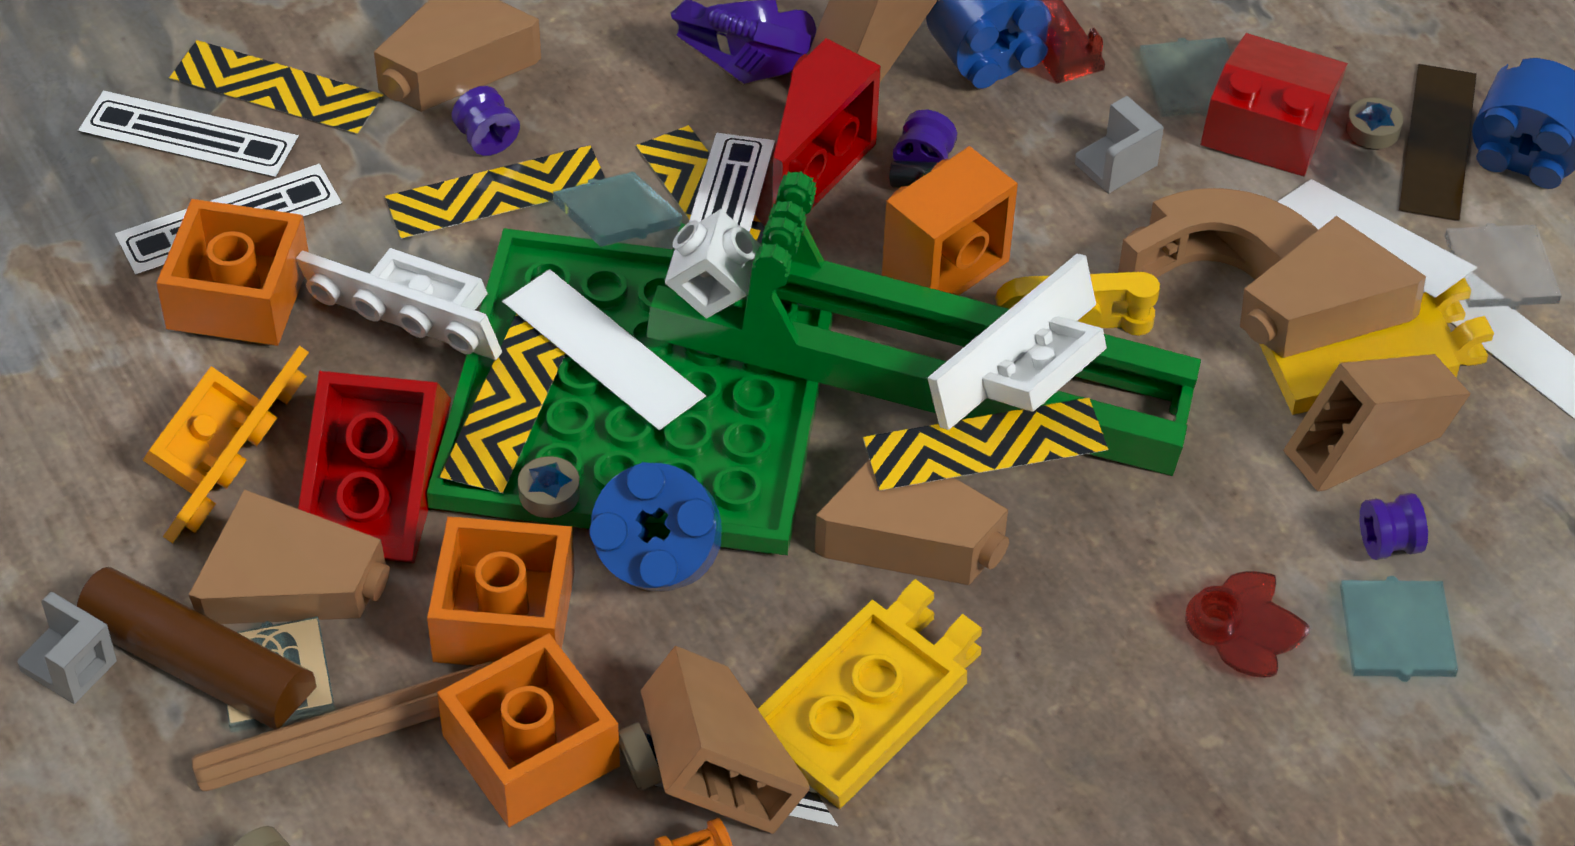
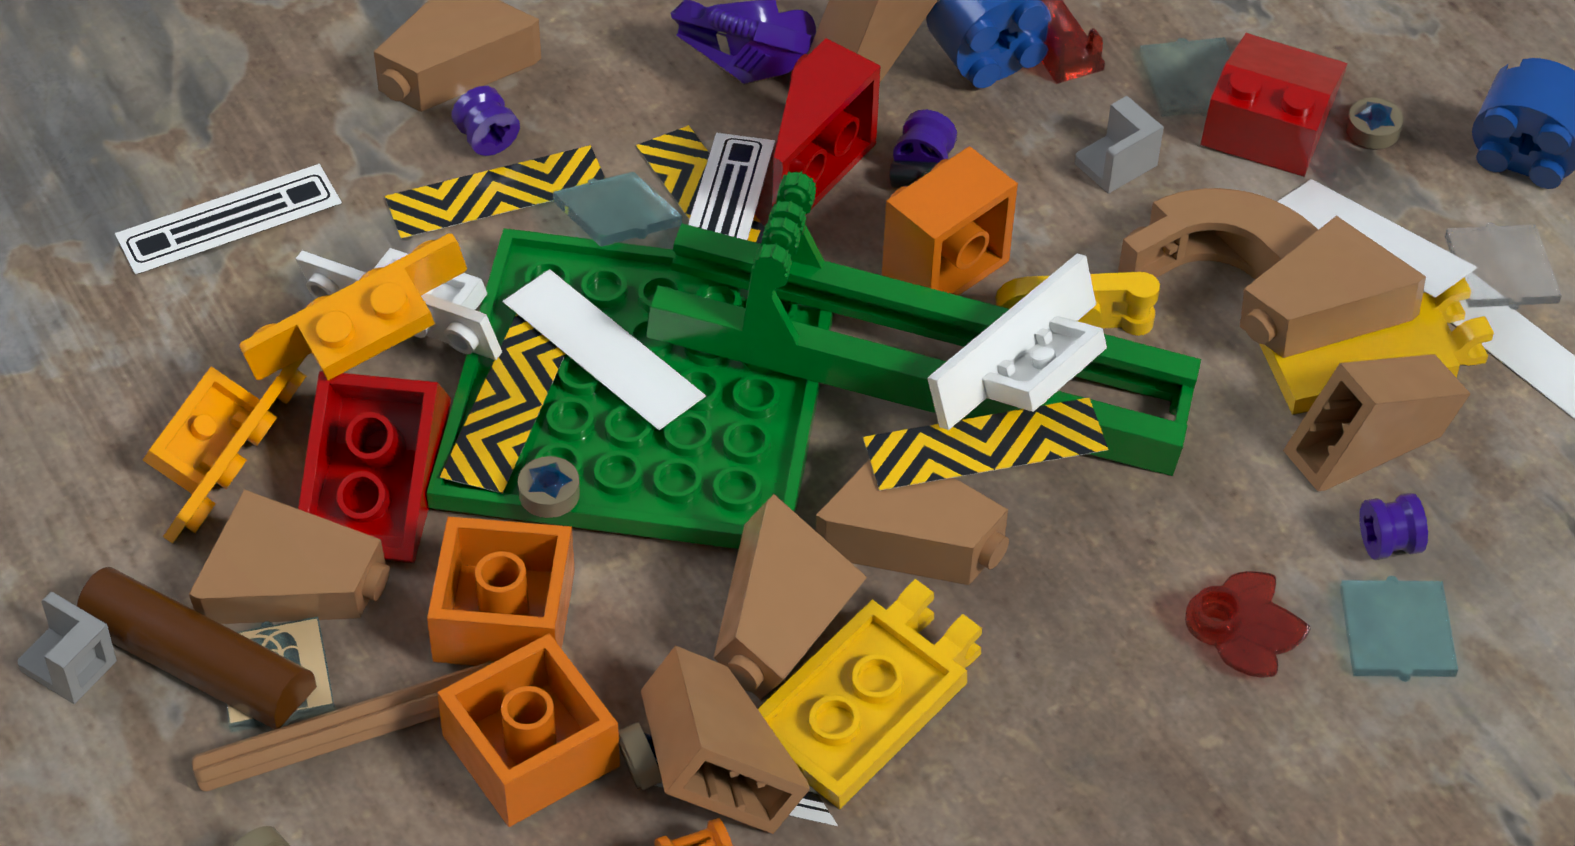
(189, 133): white sticker -> none
(233, 272): orange brick -> none
(276, 86): sticker -> none
(360, 318): none -> light orange bracket
(620, 531): blue brick -> none
(712, 263): white brick -> none
(780, 596): none -> medium nougat slope
(1438, 142): dark brown sticker -> none

